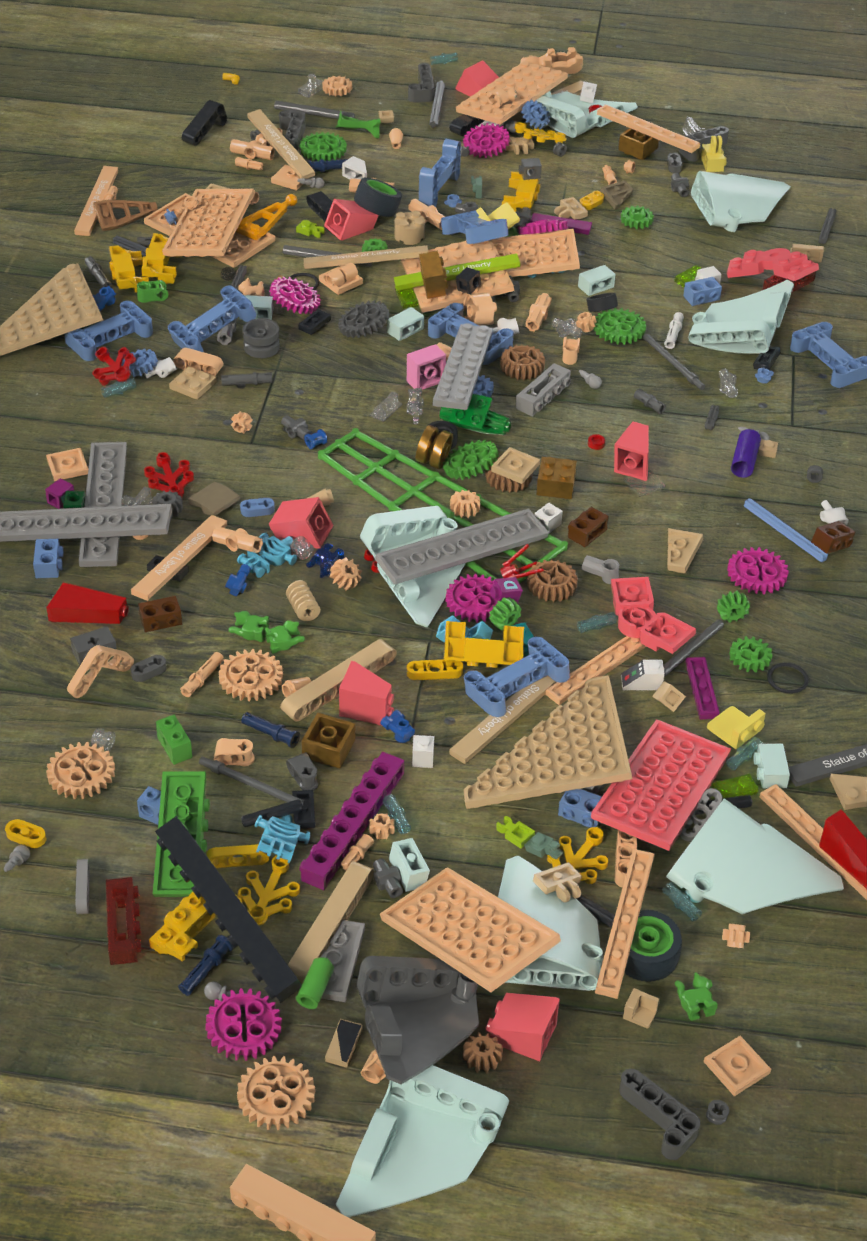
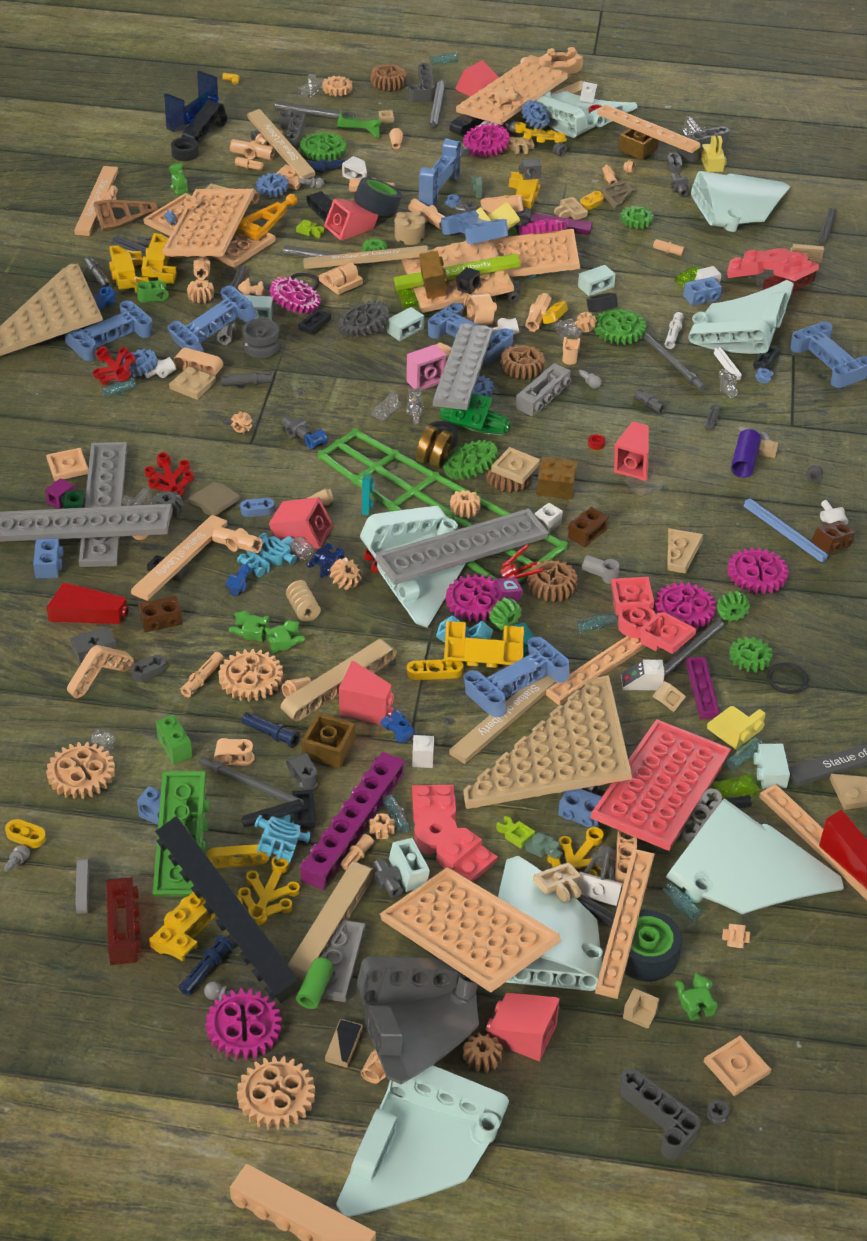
(179, 182): none -> bright green animal
(180, 115): none -> clear blue windscreen
(184, 149): none -> black tyre
(200, 291): none -> light nougat gear
(201, 268): none -> light nougat piece
(272, 185): none -> medium blue gear
(367, 487): none -> teal plate
(388, 77): none -> medium nougat gear
(437, 833): none -> coral plate
(492, 203): none -> light nougat beam
(554, 312): none -> yellow beam
(600, 890): none -> white plate
(604, 860): none -> dark grey plant
(668, 247): none -> light nougat axle
(686, 604): none -> dark pink gear
(726, 362): none -> white axle

